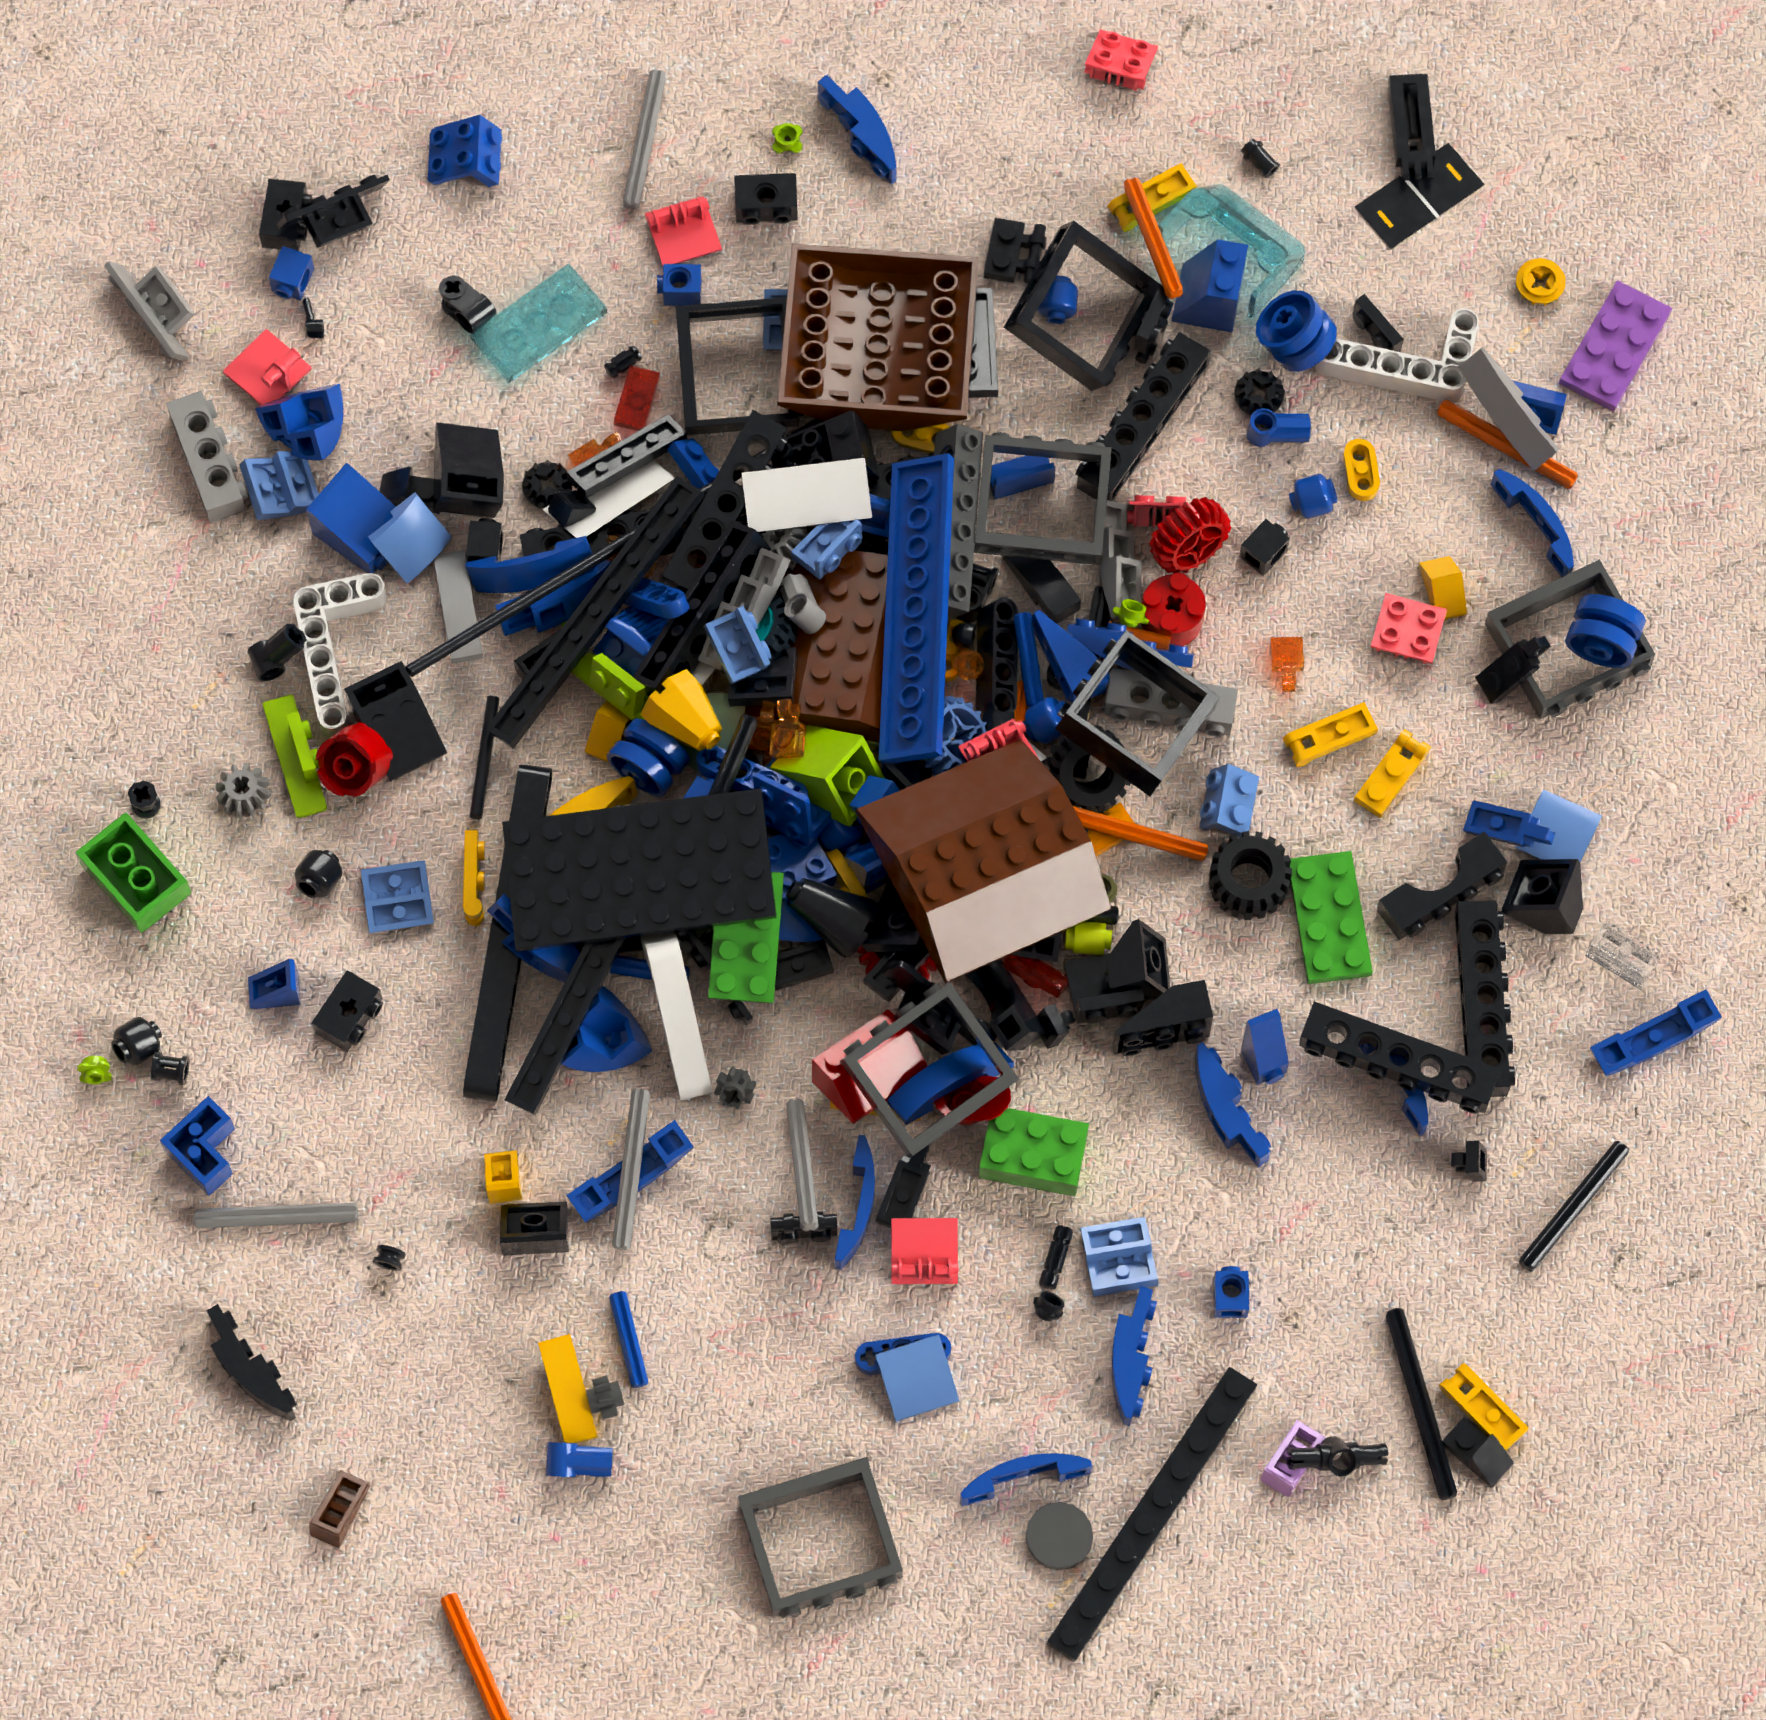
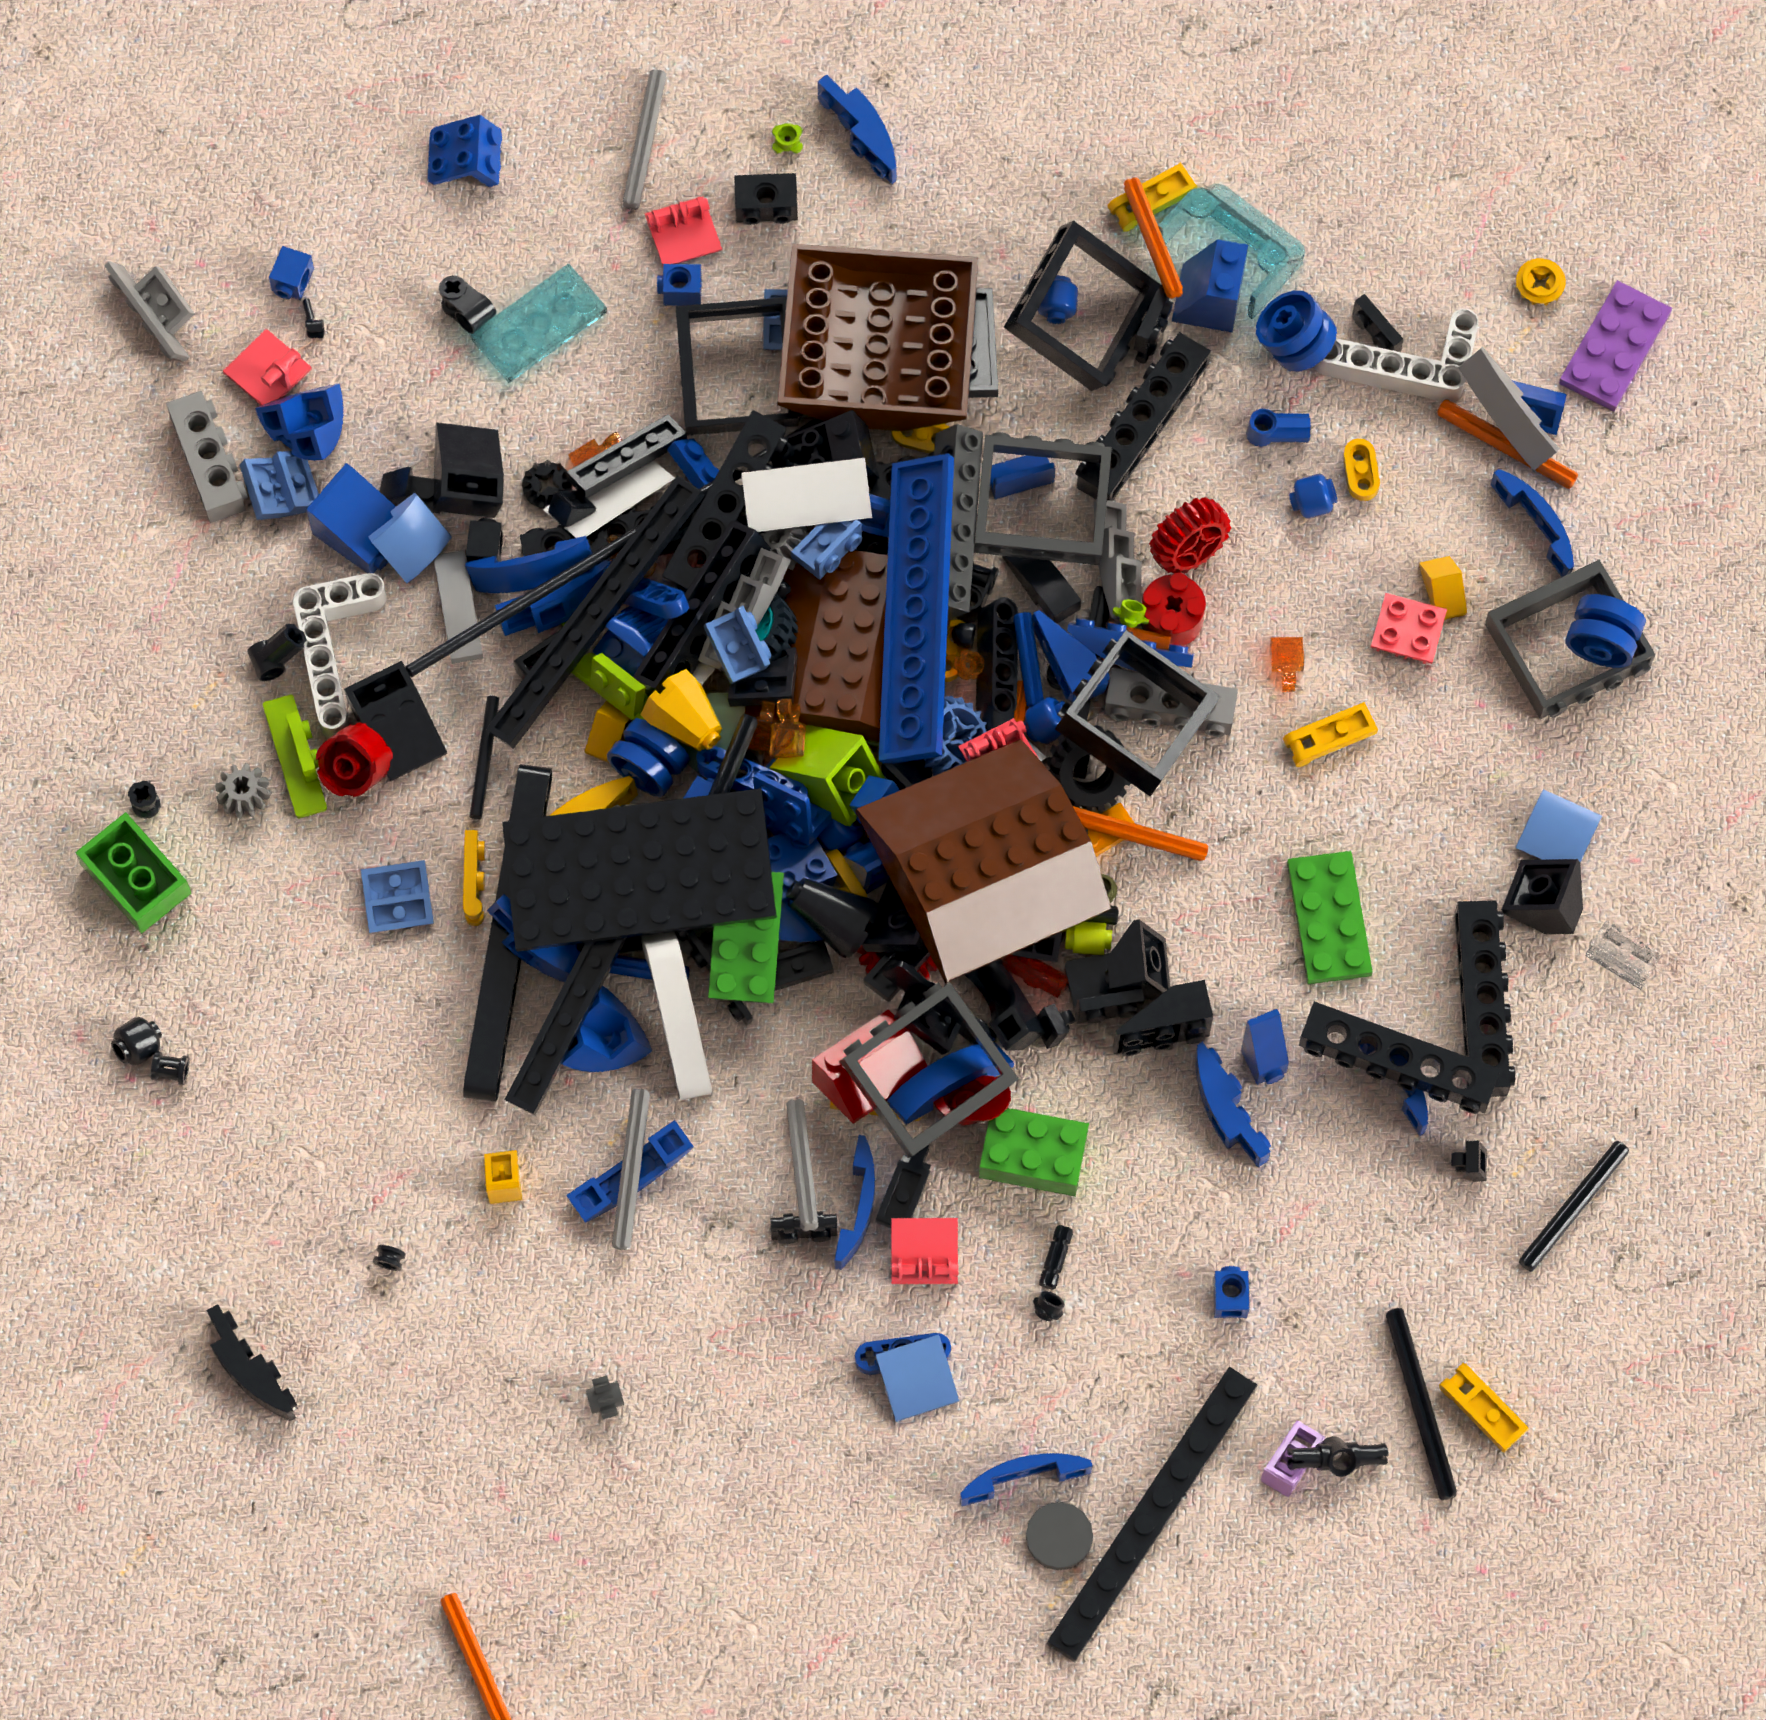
(94, 1070): lime plate -> none
(193, 1145): blue brick -> none
(275, 986): blue slope -> none
(275, 1215): light grey axle -> none
(280, 197): black brick -> none
(318, 873): black head -> none
(335, 216): black bracket -> none
(338, 1528): reddish brown slope -> none
(348, 994): black brick -> none
(534, 1228): black slope -> none
(567, 1389): yellow slope -> none
(574, 1460): blue piece -> none
(623, 361): black piece -> none
(628, 1339): blue axle -> none
(636, 398): clear red plate -> none
(735, 1088): dark grey gear -> none
(801, 604): light grey piece -> none
(802, 1487): dark grey window -> none
(1005, 247): black plate -> none
(1119, 1256): medium blue slope -> none
(1120, 57): coral hinge -> none
(1128, 1365): blue slope -> none
(1142, 506): coral hinge -> none
(1229, 800): medium blue bracket -> none
(1245, 388): black gear -> none
(1254, 851): black tyre -> none
(1260, 157): black pin -> none
(1265, 546): black brick -> none
(1391, 774): yellow plate -> none
(1409, 120): black hinge -> none
(1410, 908): black arch -> none
(1411, 204): black sticker -> none
(1478, 1452): black slope -> none
(1506, 825): blue hinge -> none
(1512, 668): black hinge -> none
(1657, 1034): blue slope -> none

